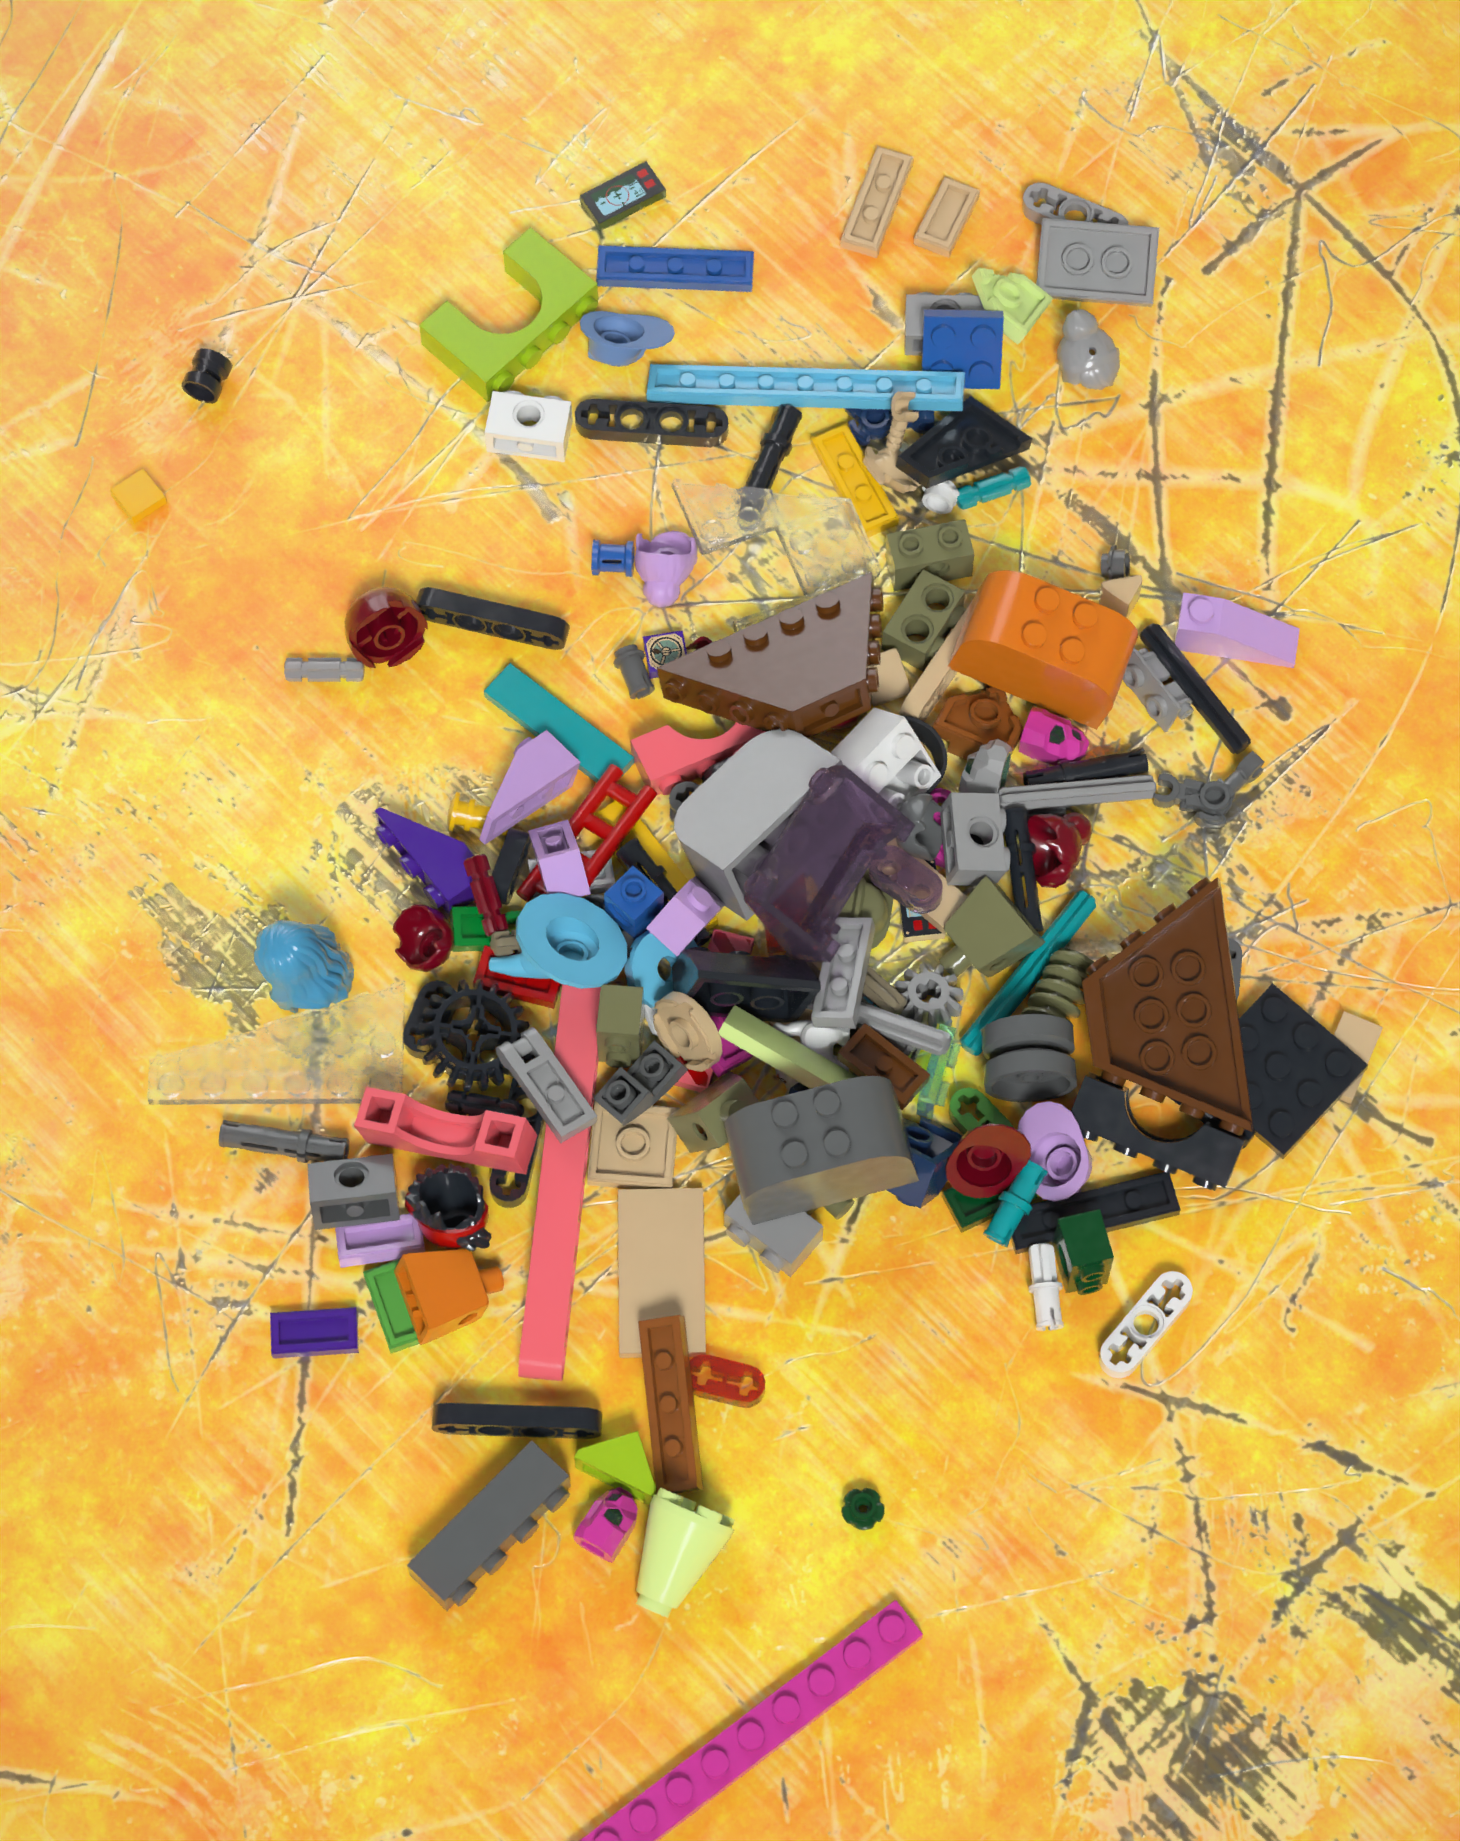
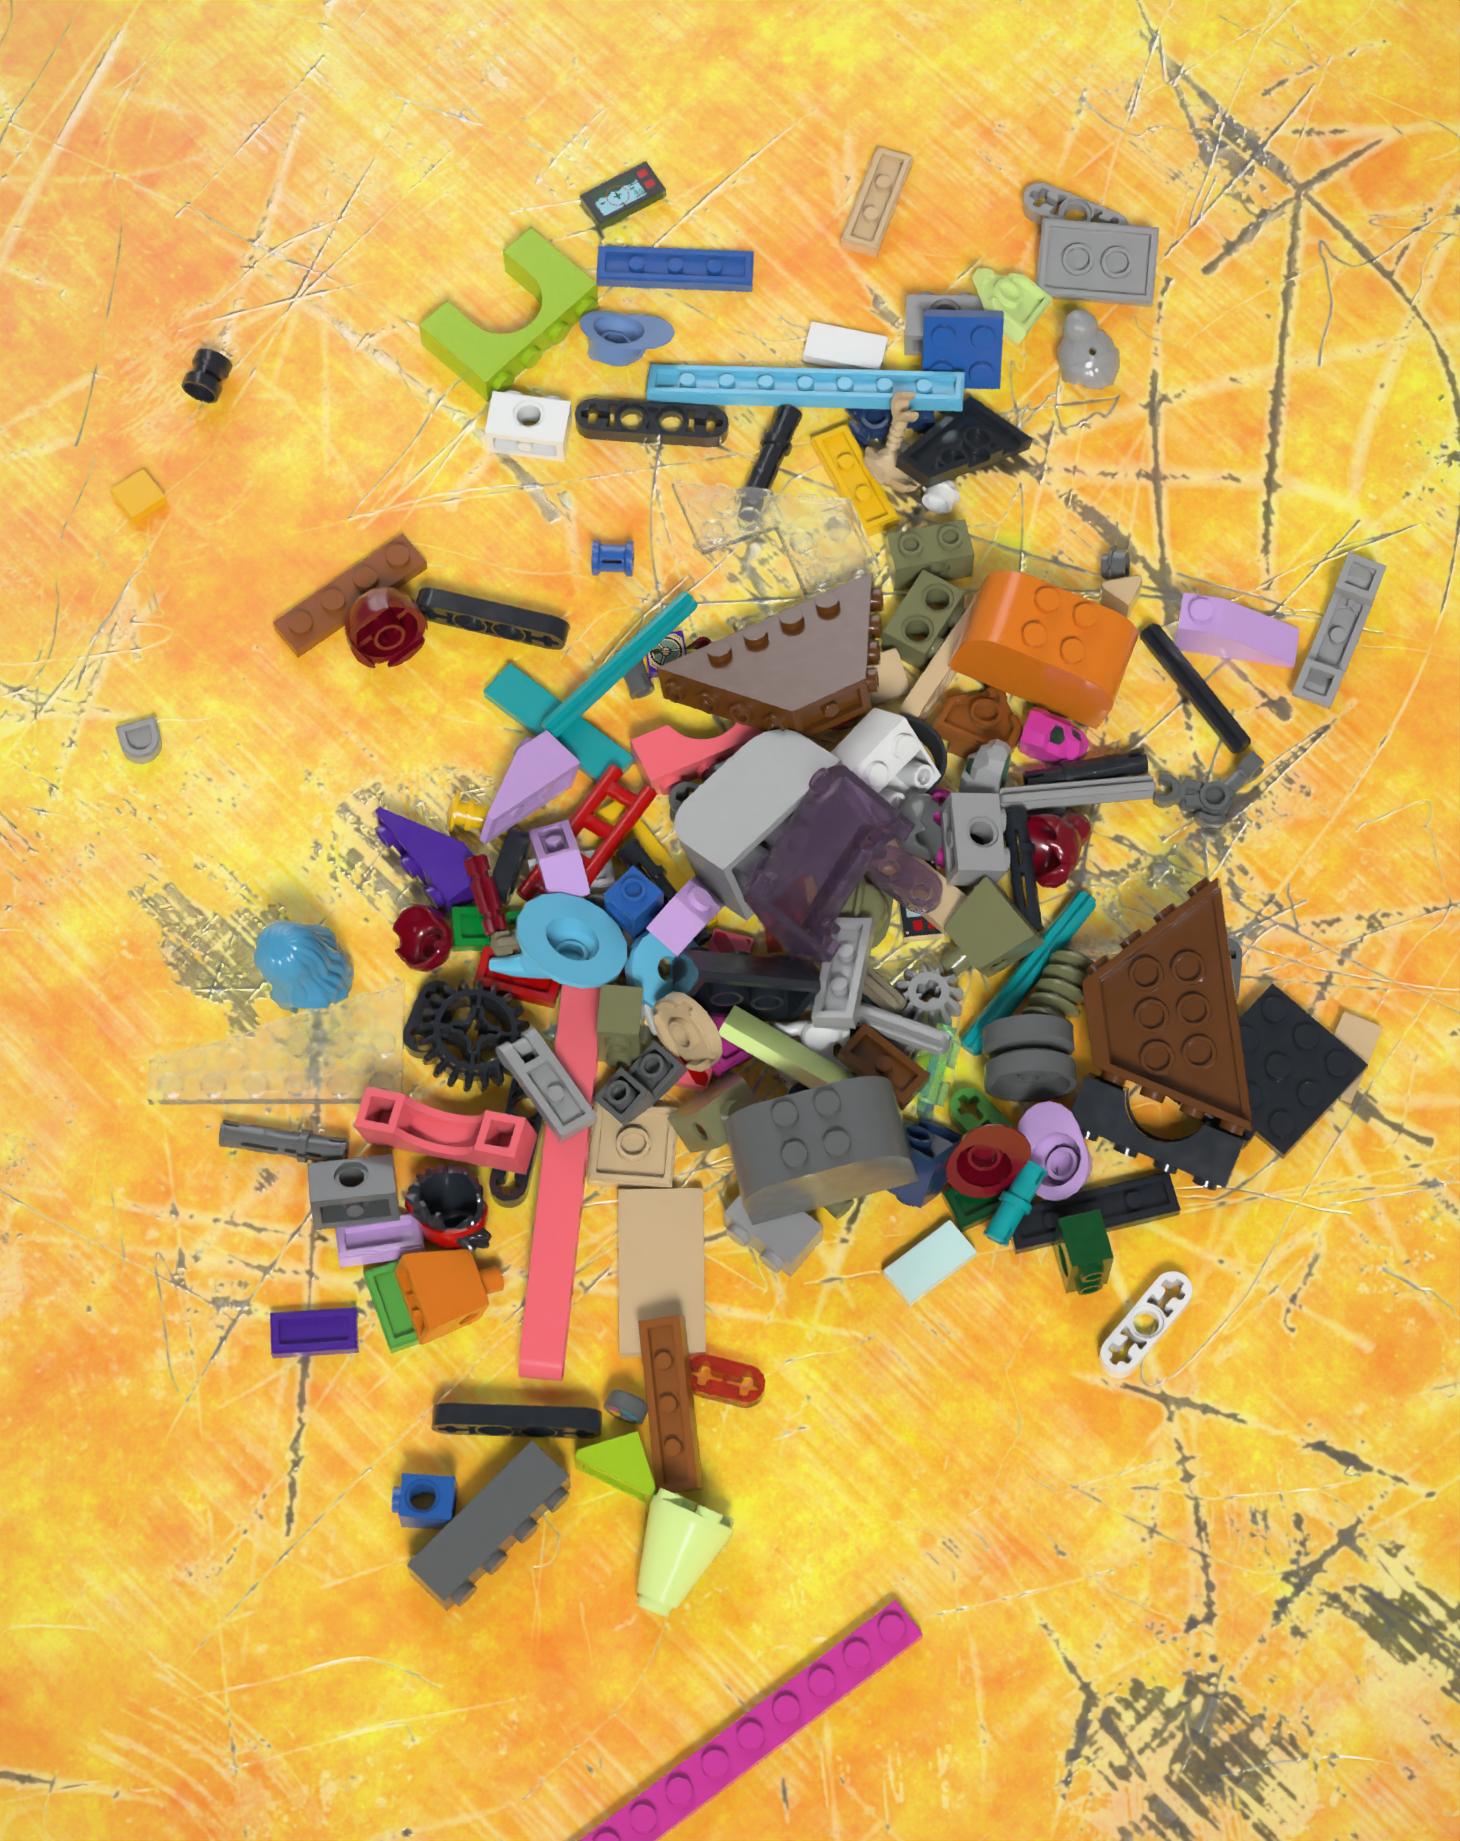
(140, 740): none -> light grey tile
(323, 670): light grey axle -> none
(326, 609): none -> dark orange plate
(439, 1514): none -> blue brick
(476, 1104): black axle -> none
(608, 1524): dark pink rock -> none
(619, 664): none -> teal axle
(626, 1407): none -> dark grey tile
(664, 565): lavender piece -> none
(844, 348): none -> white tile
(858, 1519): dark green plate -> none
(929, 1263): none -> light aqua tile
(946, 217): tan tile -> none
(993, 487): teal axle -> none
(1045, 1287): white axle -> none
(1145, 679): light grey hinge -> none
(1339, 631): none -> light grey slope

